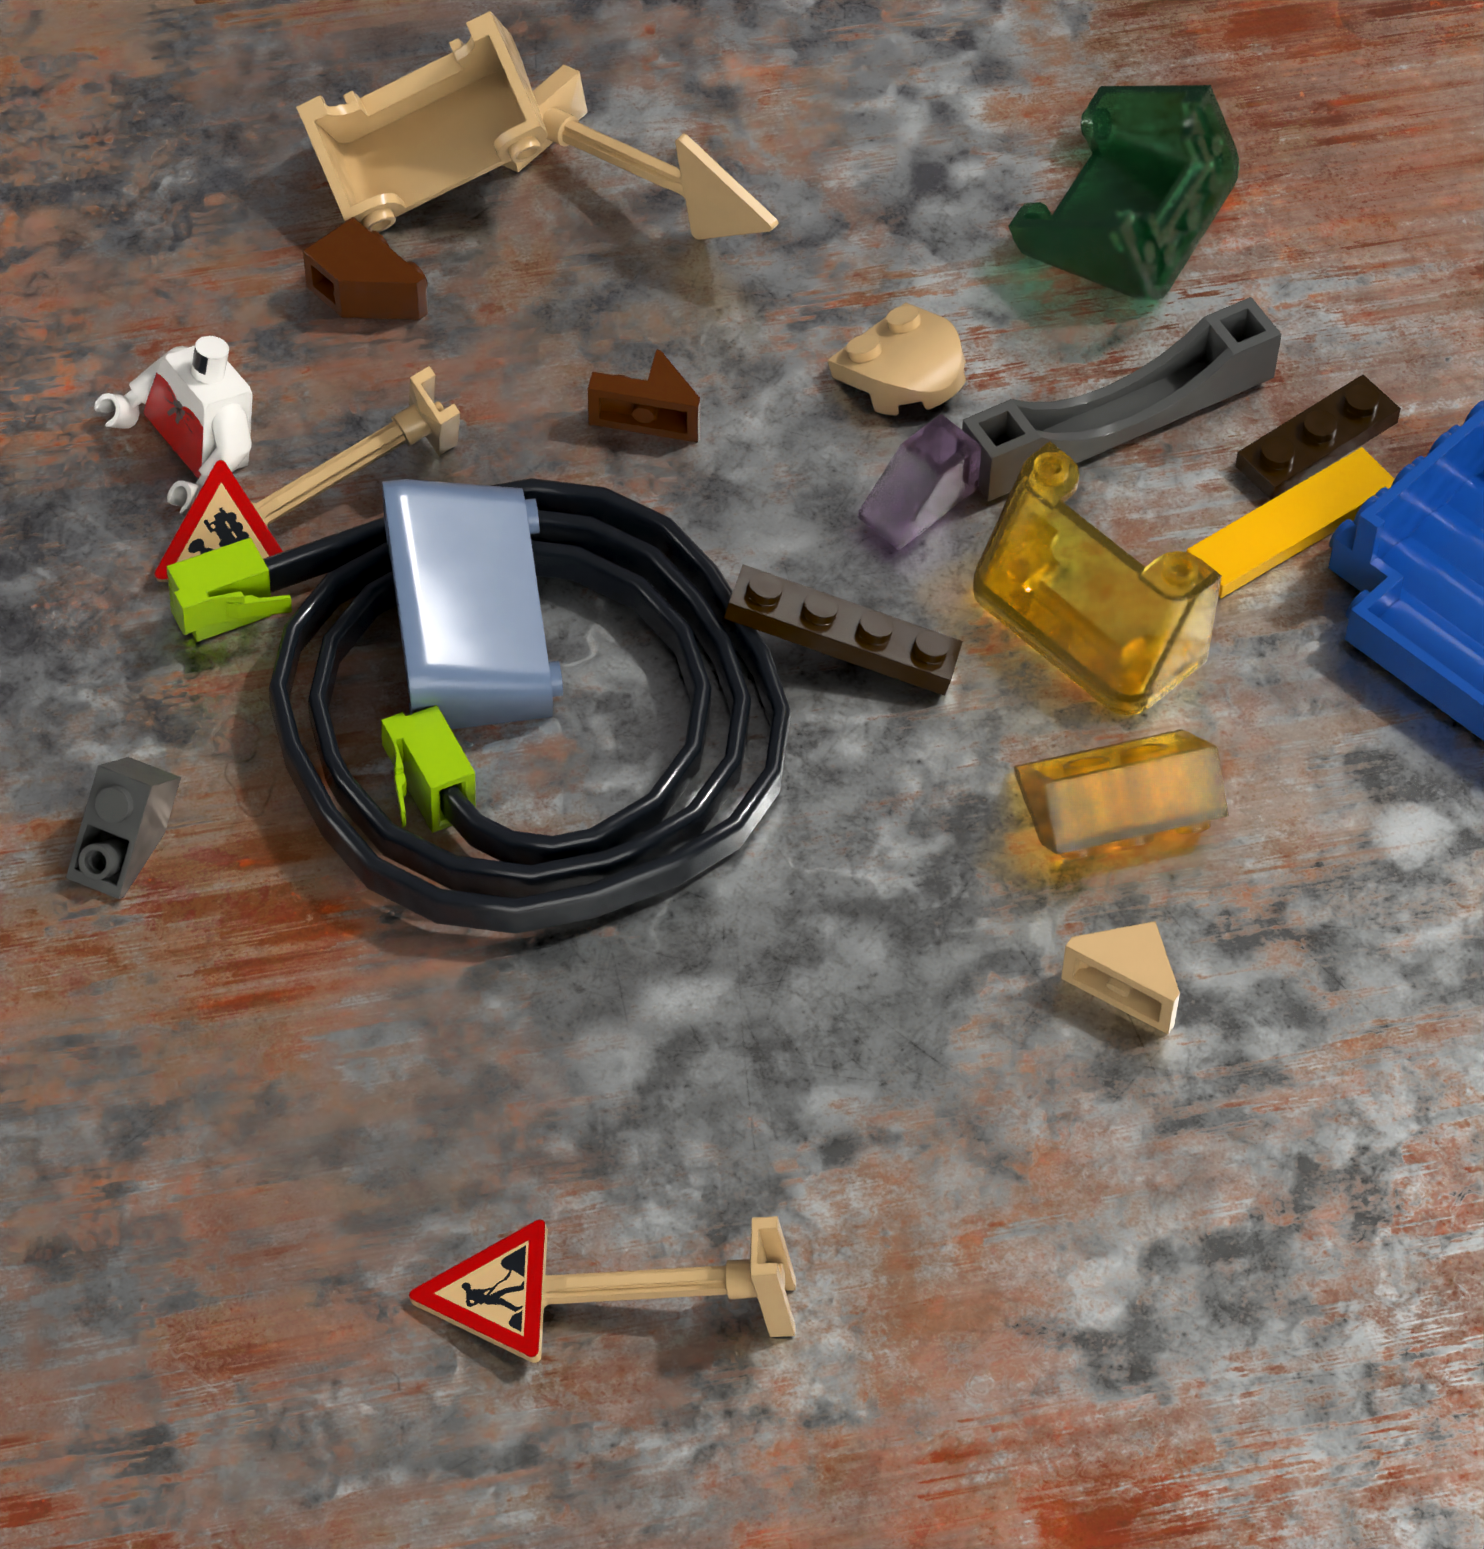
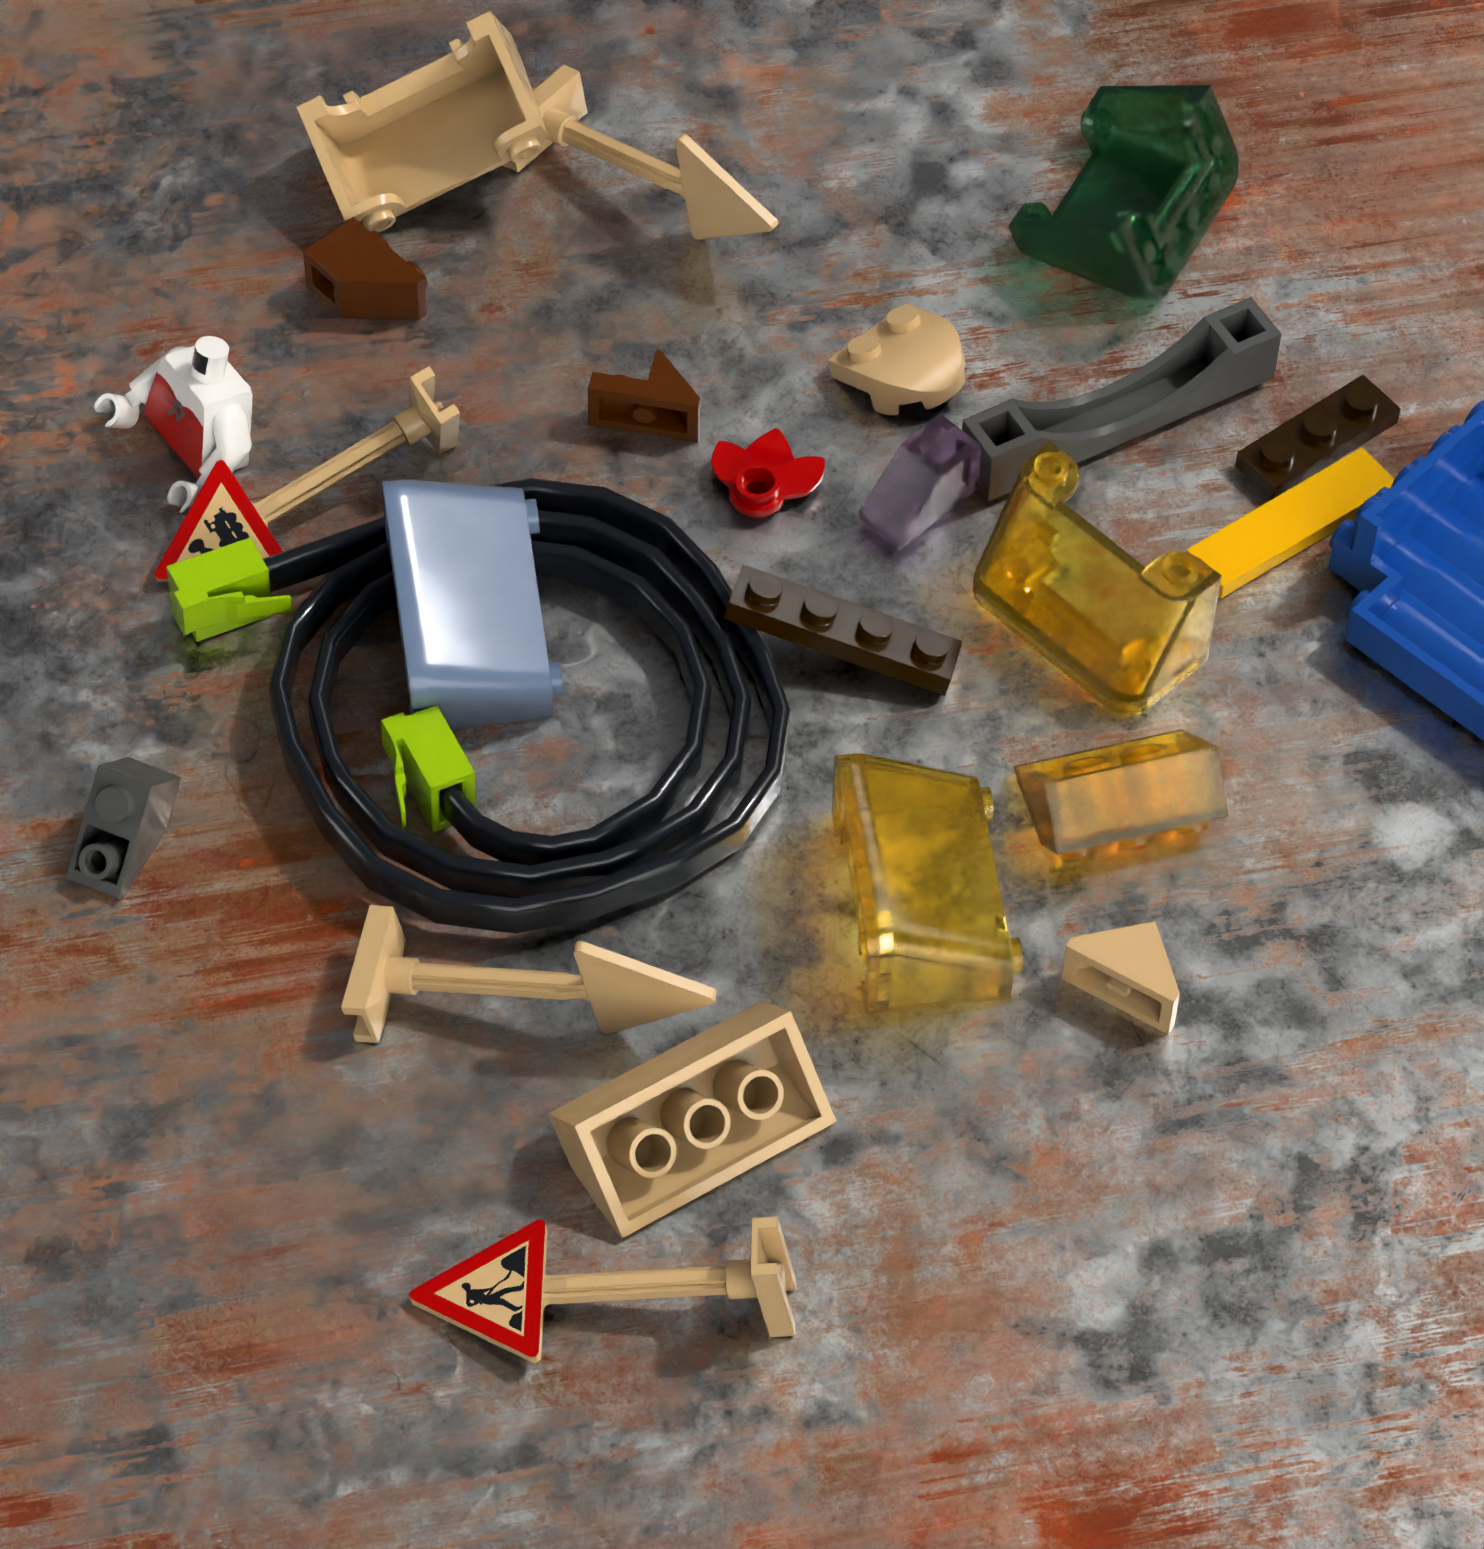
(618, 987): none -> tan piece
(693, 1117): none -> tan slope
(765, 469): none -> red plate
(922, 884): none -> clear yellow windscreen

